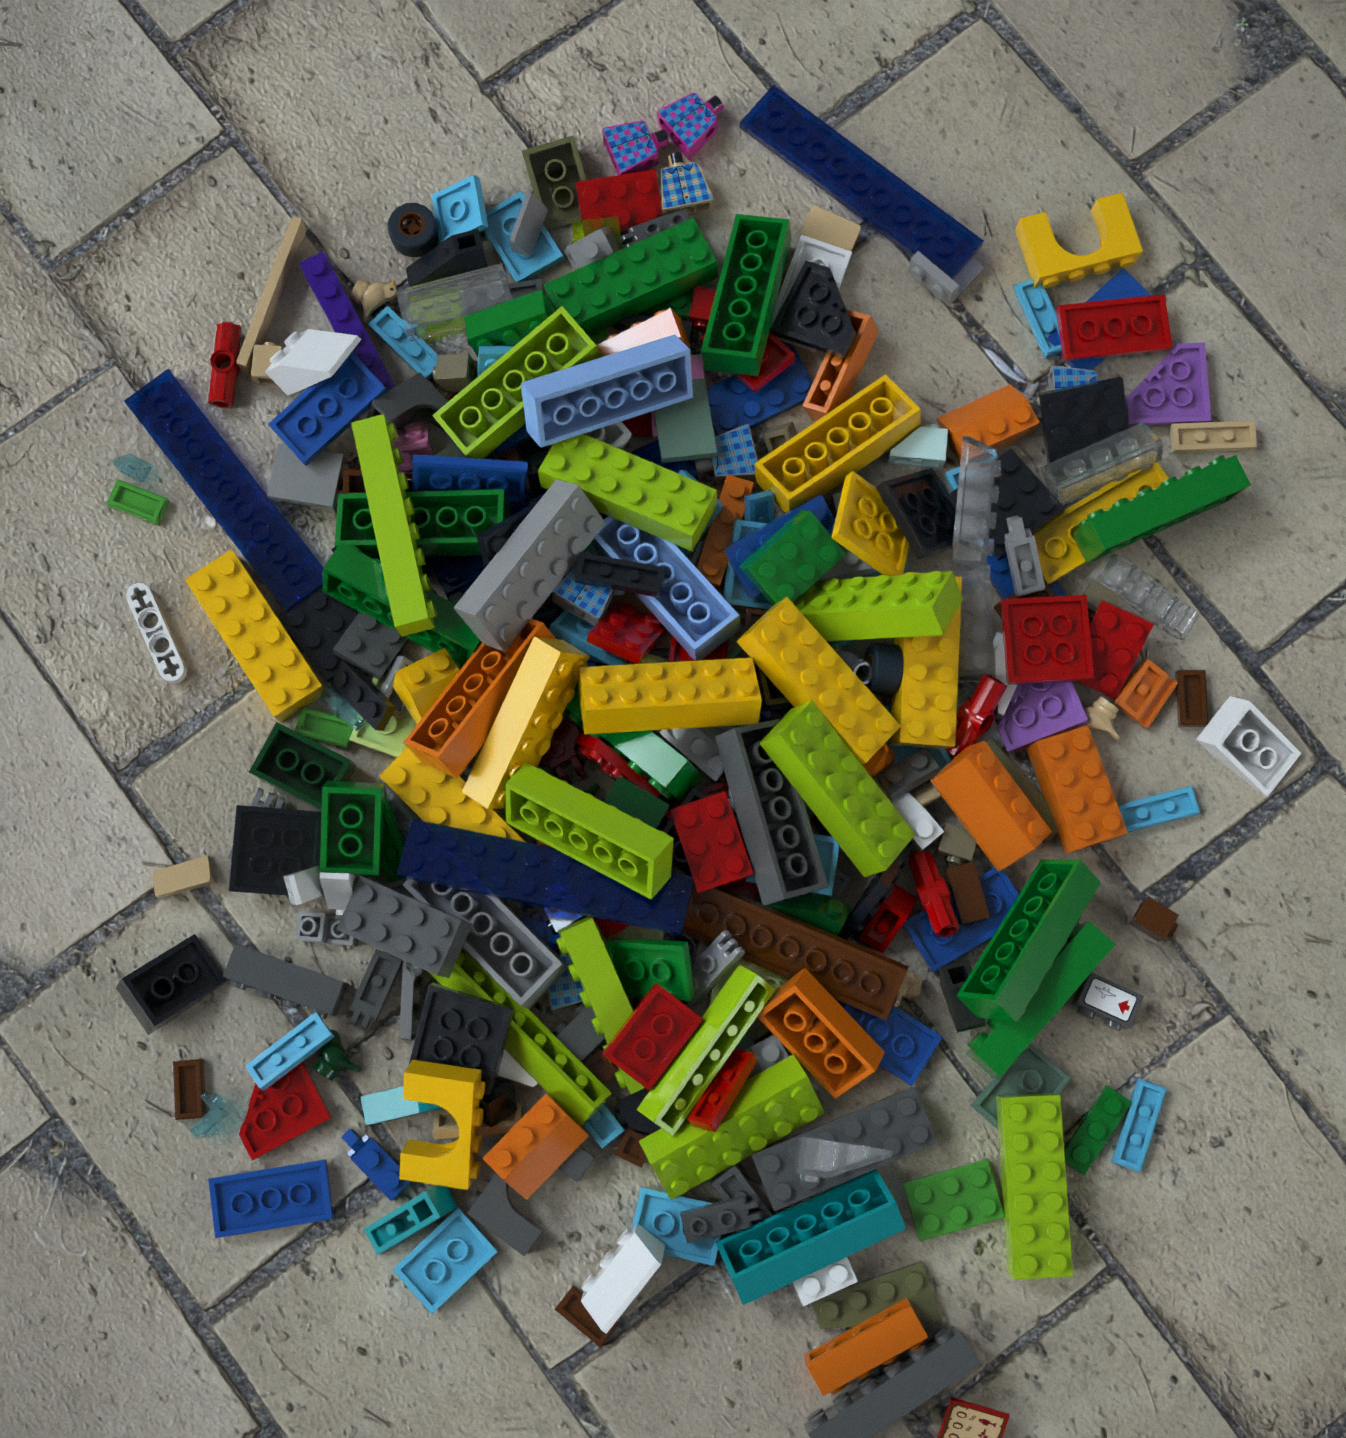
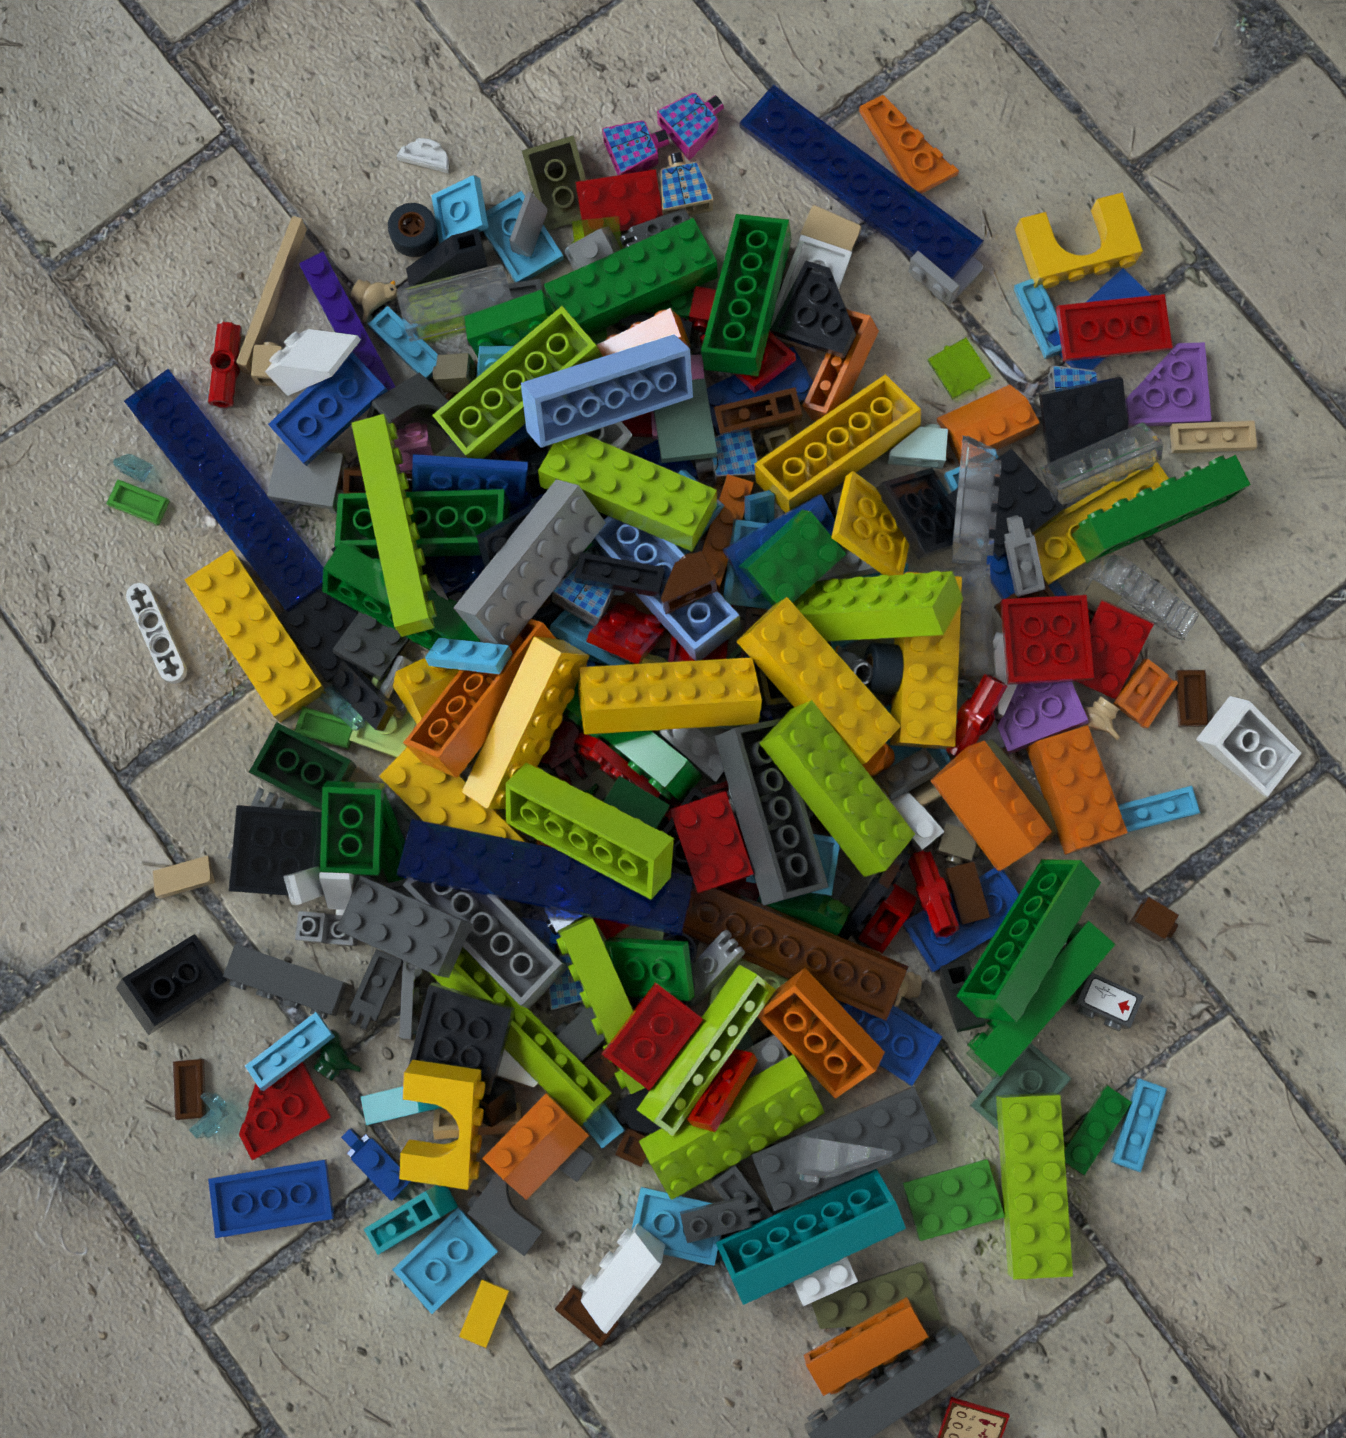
(425, 154): none -> white tile
(469, 655): none -> medium azure plate
(484, 1313): none -> yellow tile
(688, 582): none -> reddish brown slope
(759, 412): none -> reddish brown slope
(905, 147): none -> orange wing
(959, 368): none -> clear neon green piece

